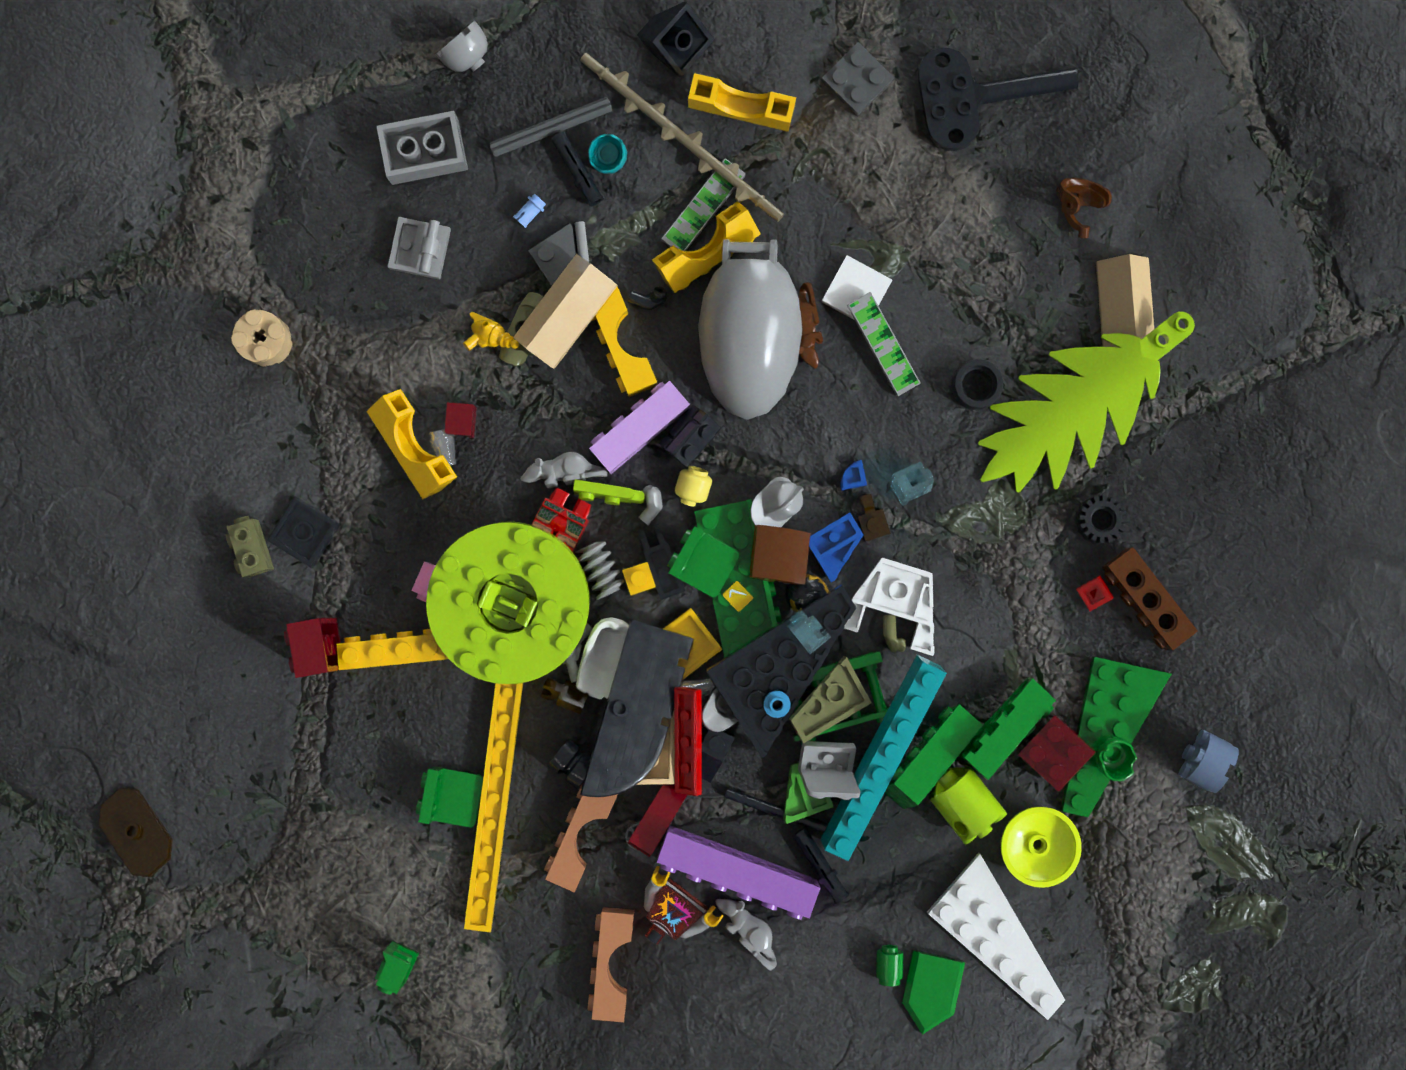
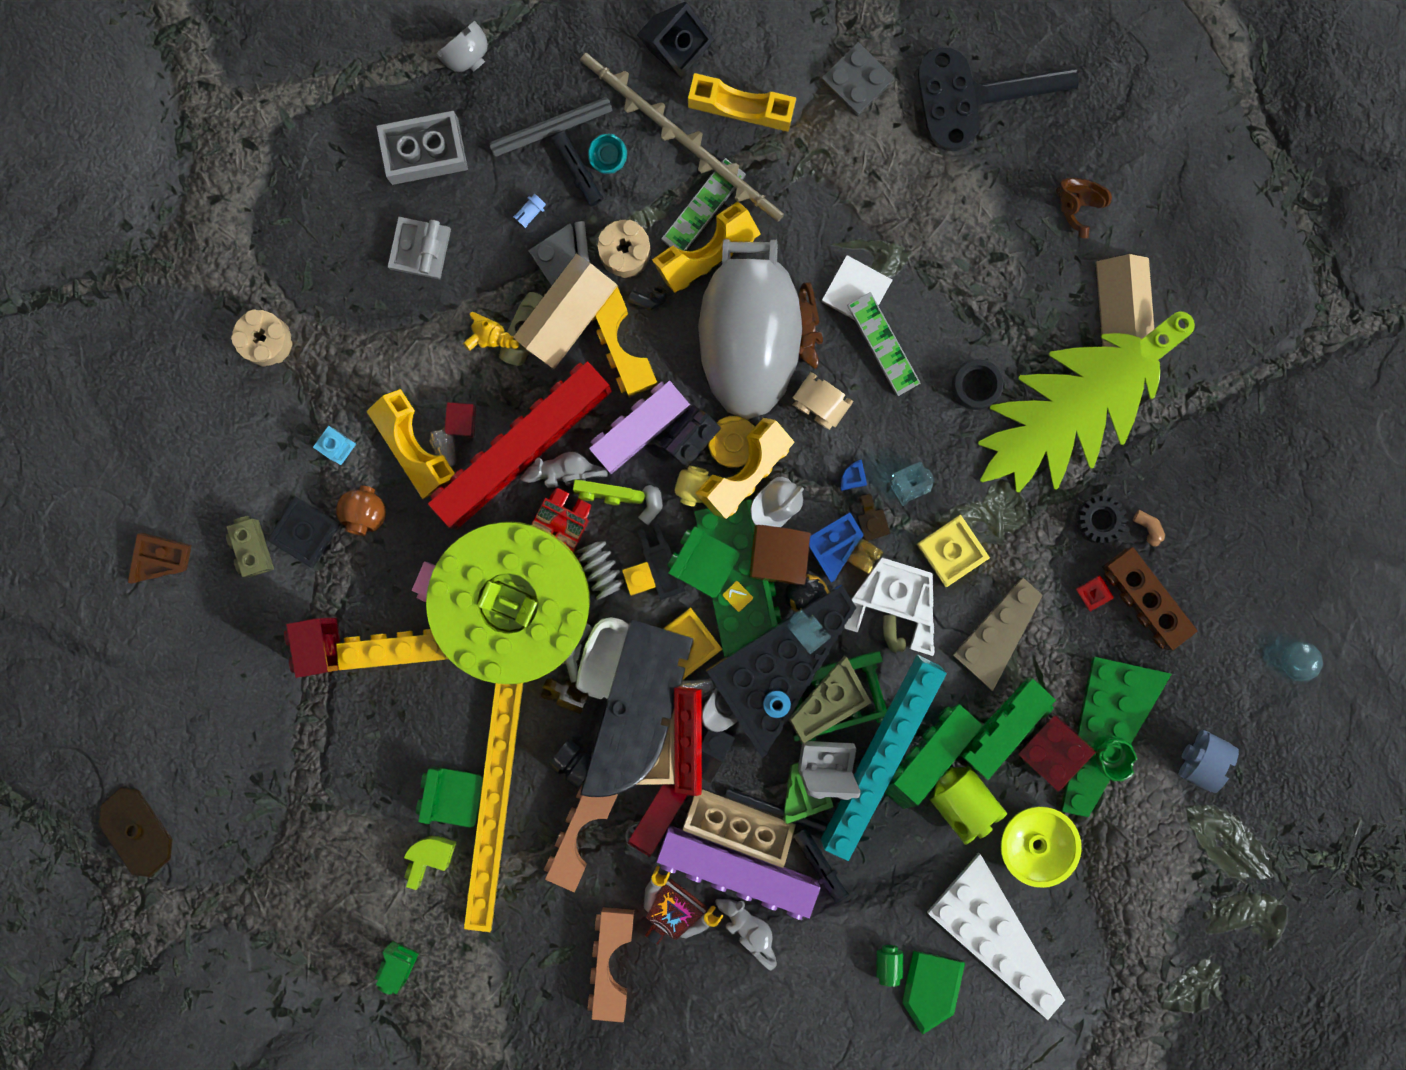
(157, 557): none -> reddish brown wing
(334, 445): none -> medium azure window
(361, 511): none -> dark orange plant
(431, 852): none -> lime brick
(520, 446): none -> red brick
(629, 234): none -> tan brick
(730, 444): none -> yellow tile
(739, 828): none -> tan slope
(767, 445): none -> yellow arch
(821, 400): none -> tan brick
(865, 556): none -> clear yellow wheel
(953, 551): none -> light yellow tile
(995, 639): none -> dark tan wing
(1153, 525): none -> medium nougat arm
(1301, 661): none -> clear light blue hair

